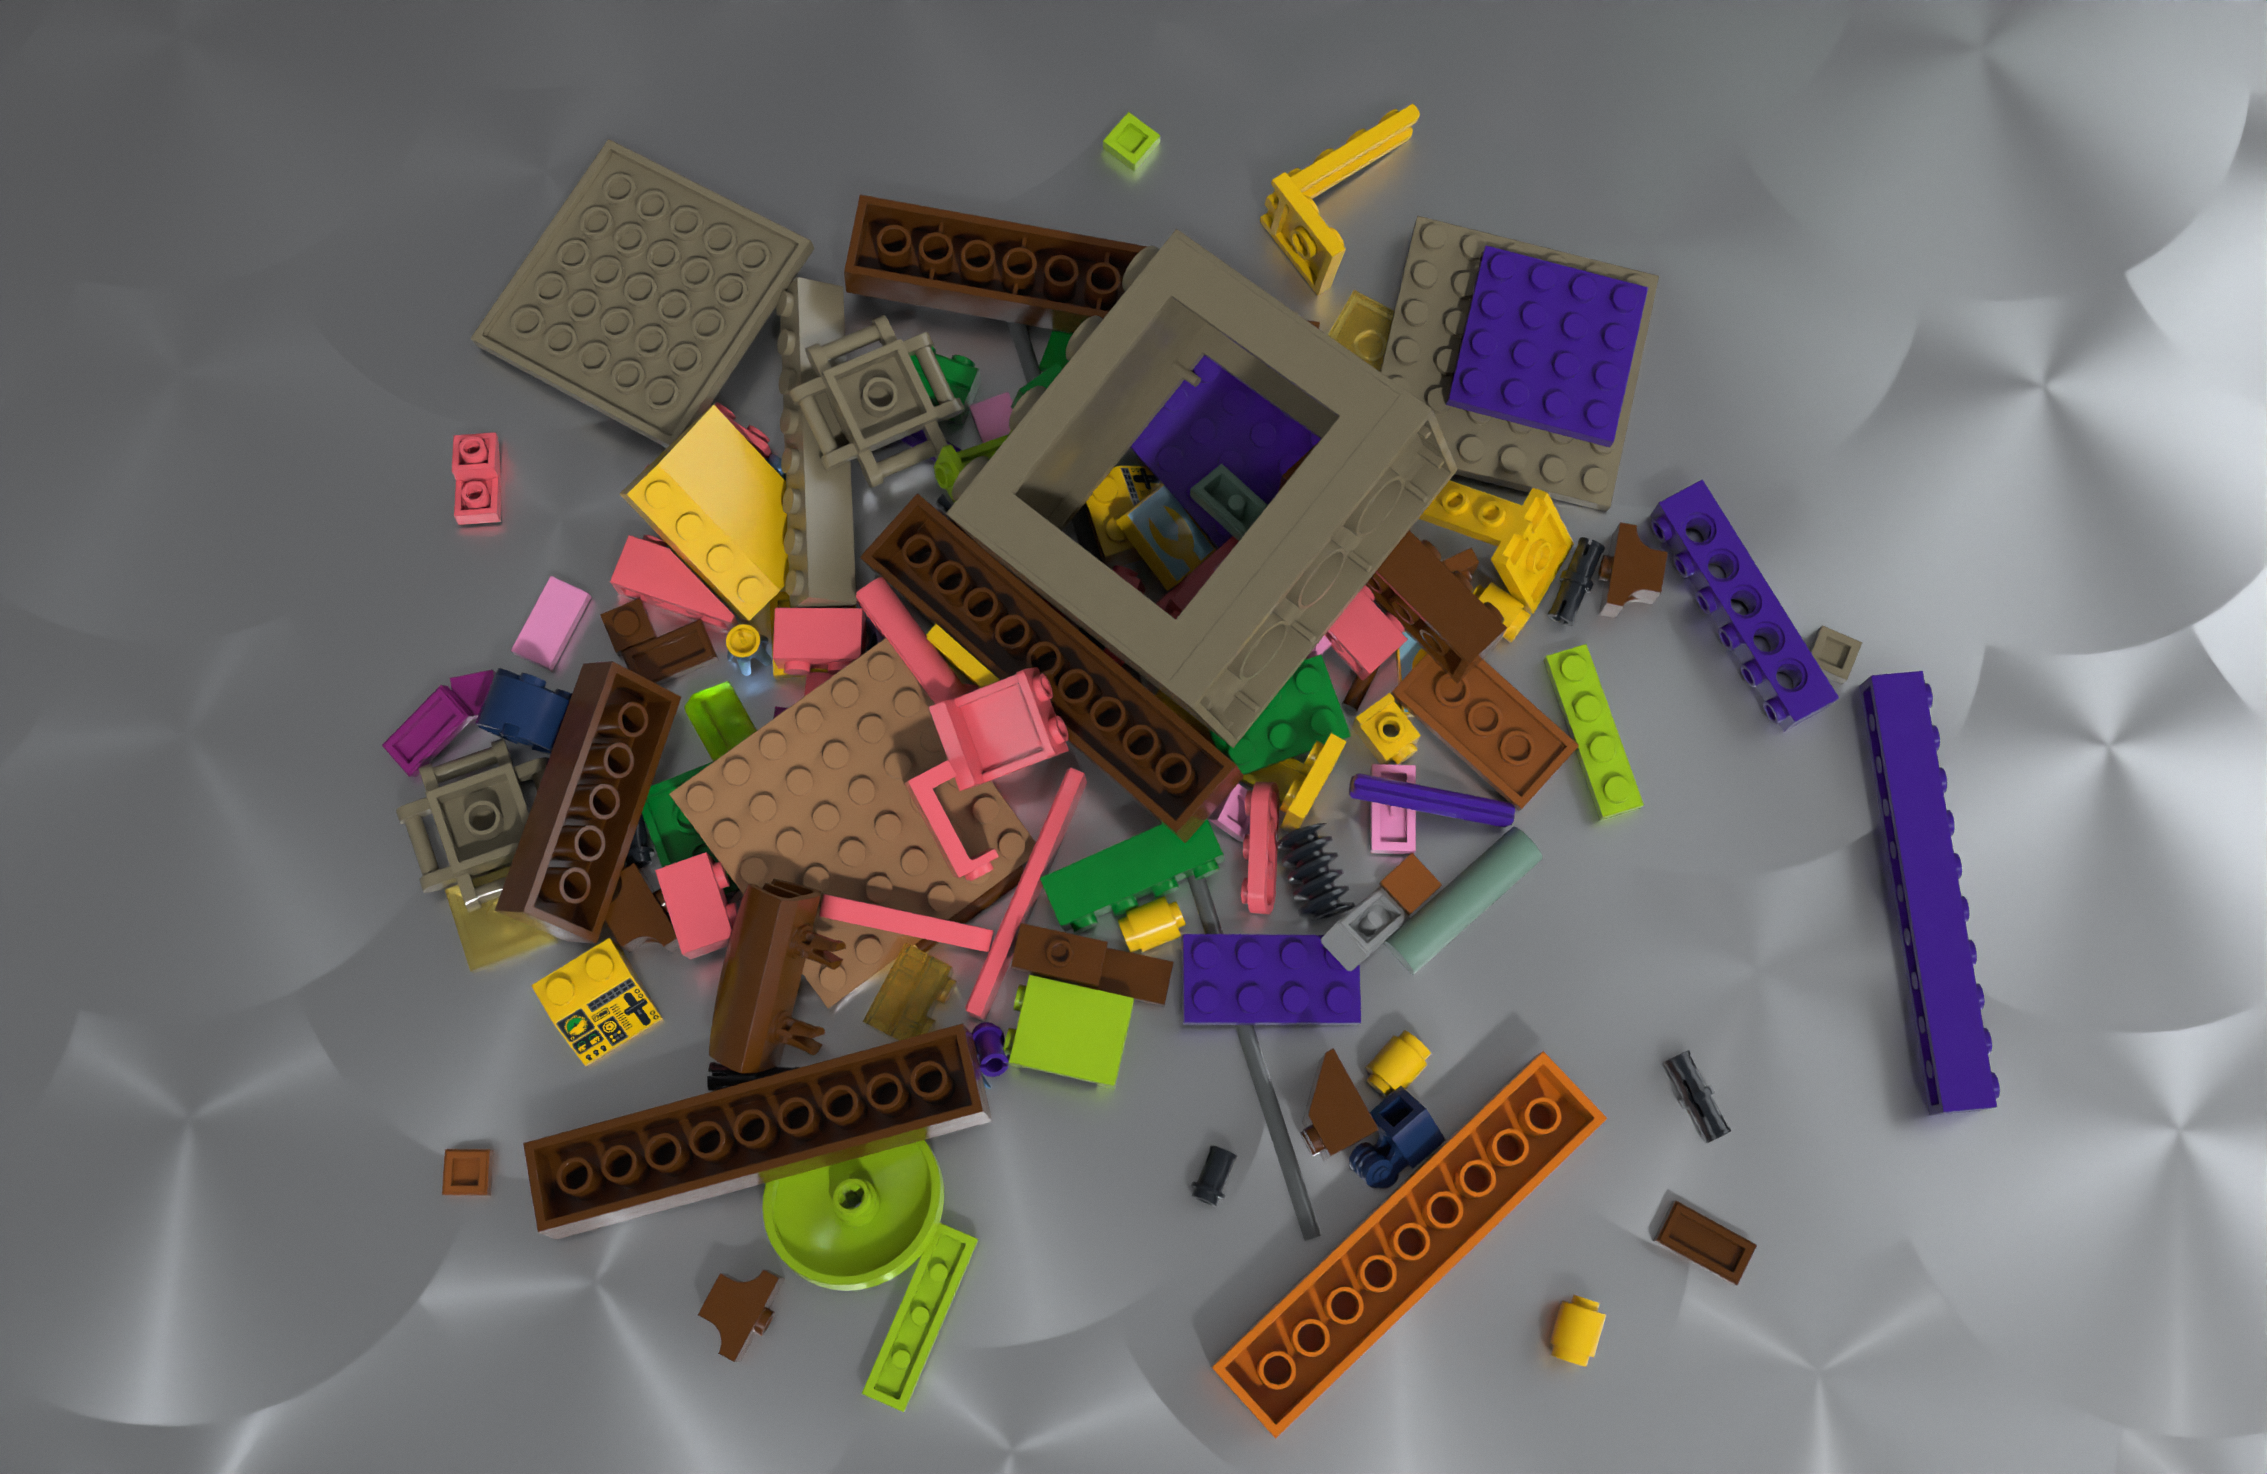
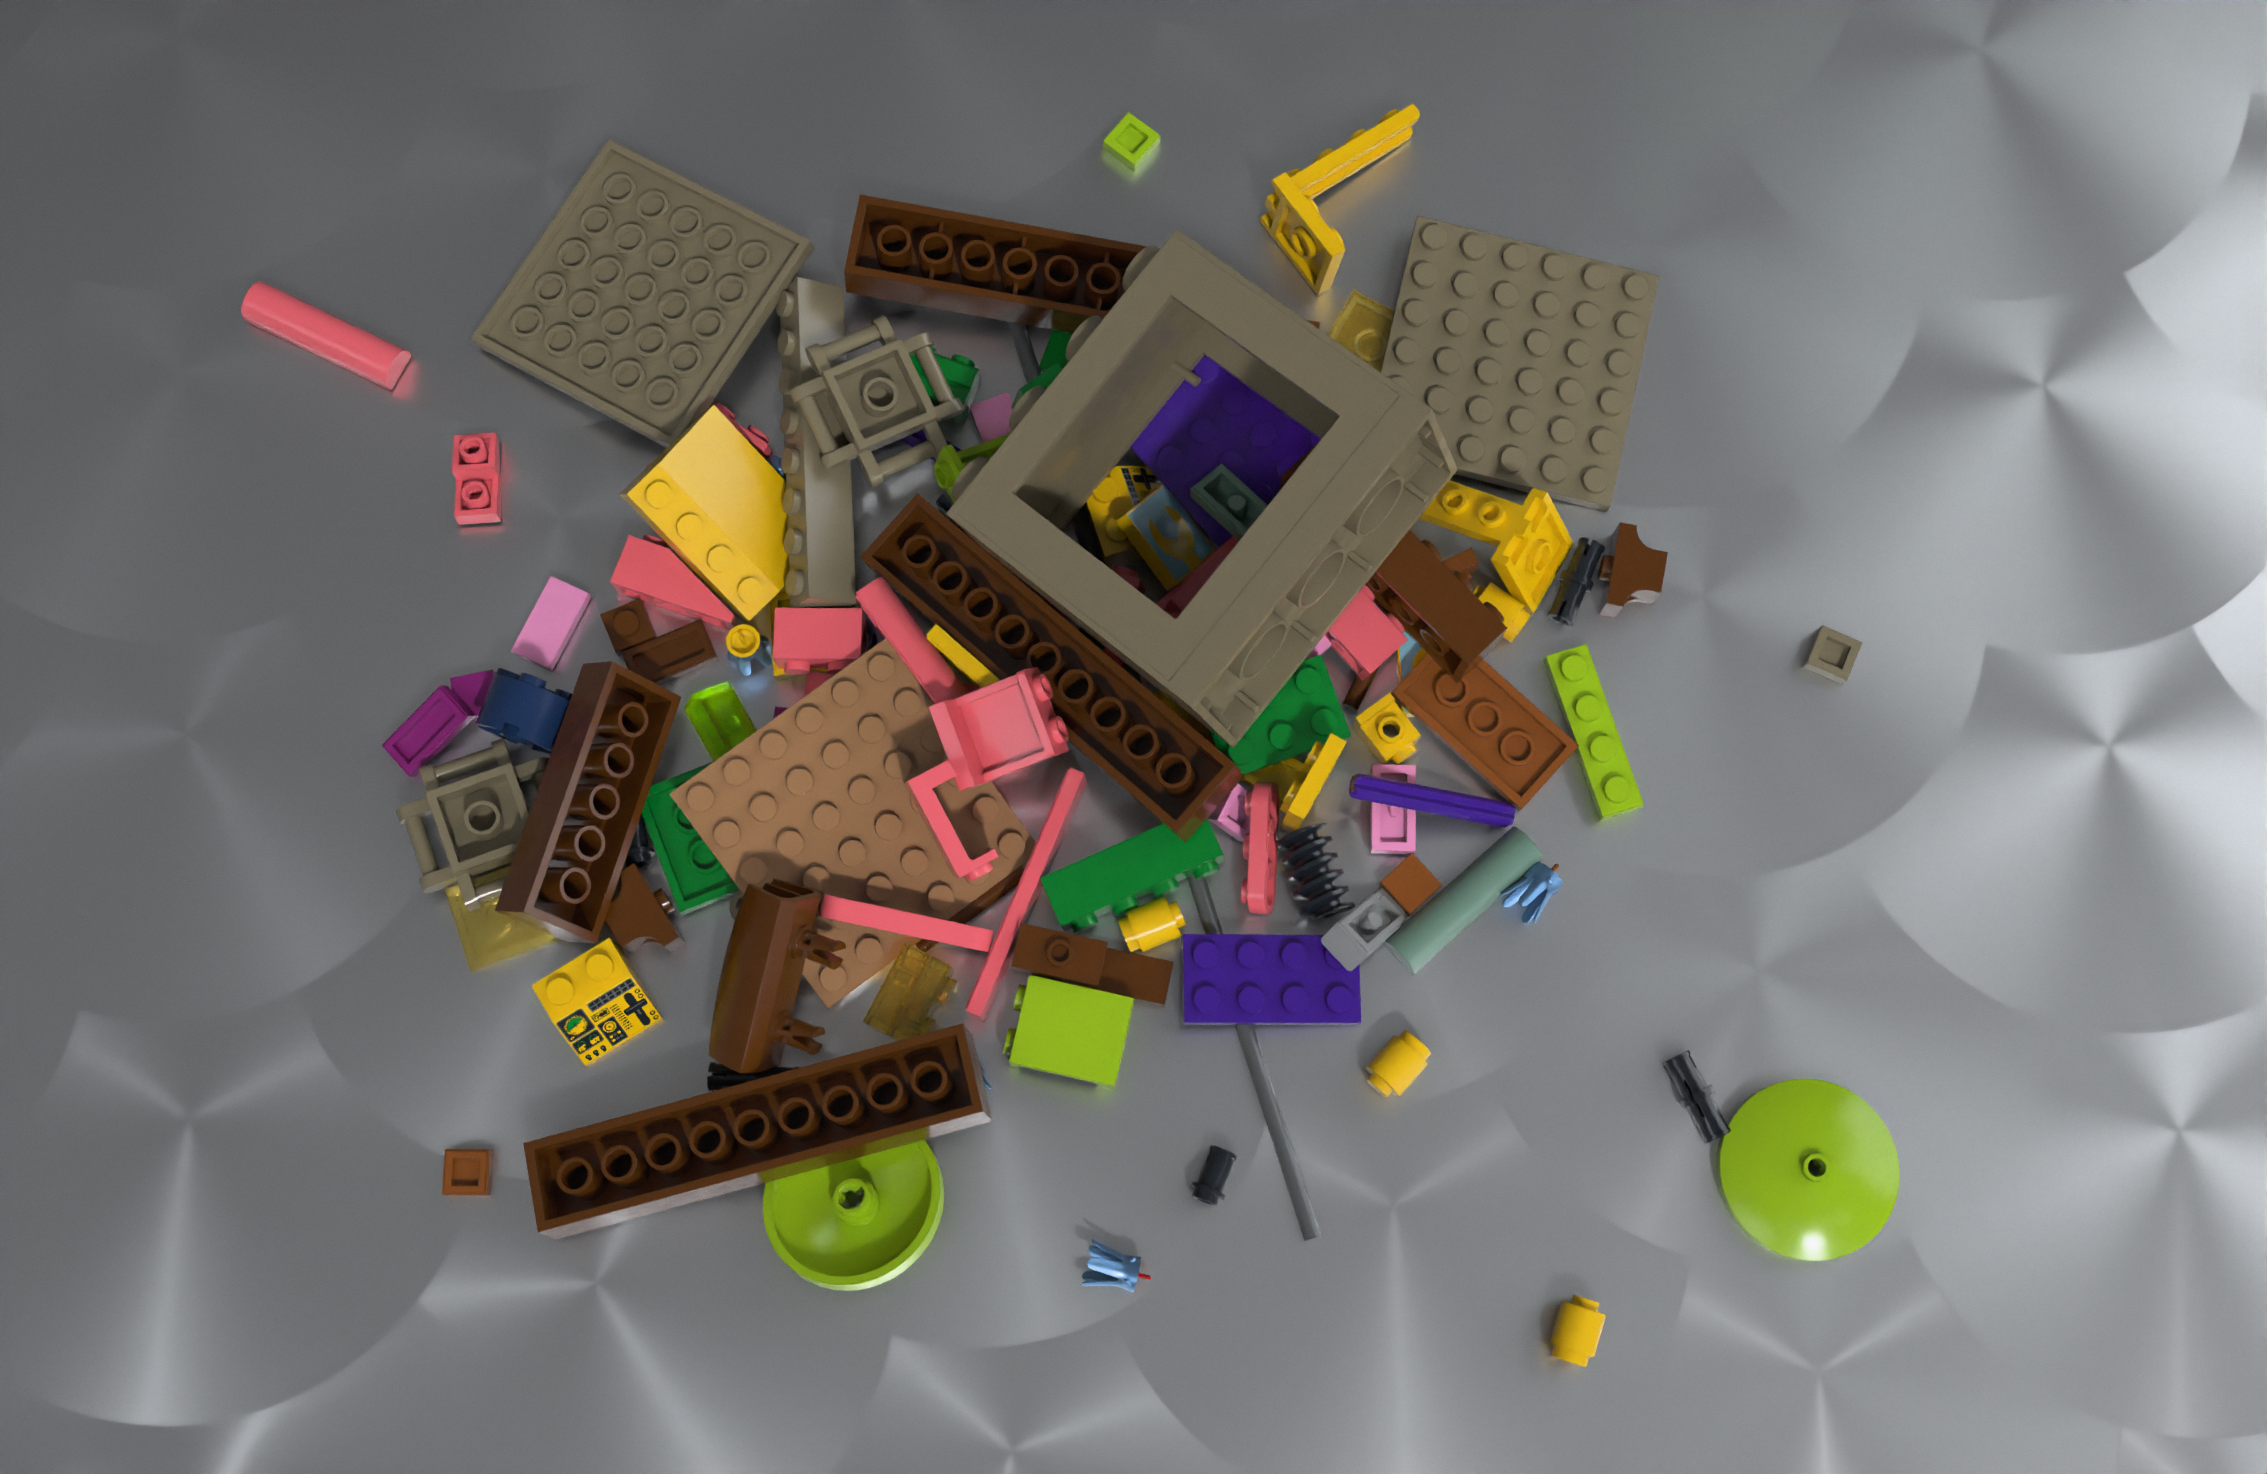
(324, 335): none -> coral brick
(698, 904): coral brick -> none
(741, 1310): reddish brown brick -> none
(920, 1317): lime plate -> none
(989, 1048): dark purple pin -> none
(1112, 1268): none -> flat silver piece
(1334, 1111): reddish brown slope -> none
(1404, 1140): dark blue brick -> none
(1407, 1244): orange brick -> none
(1534, 890): none -> flat silver piece
(1547, 346): dark purple plate -> none
(1705, 1243): reddish brown tile -> none
(1744, 582): dark purple brick -> none
(1768, 1179): none -> lime dish
(1928, 894): dark purple brick -> none

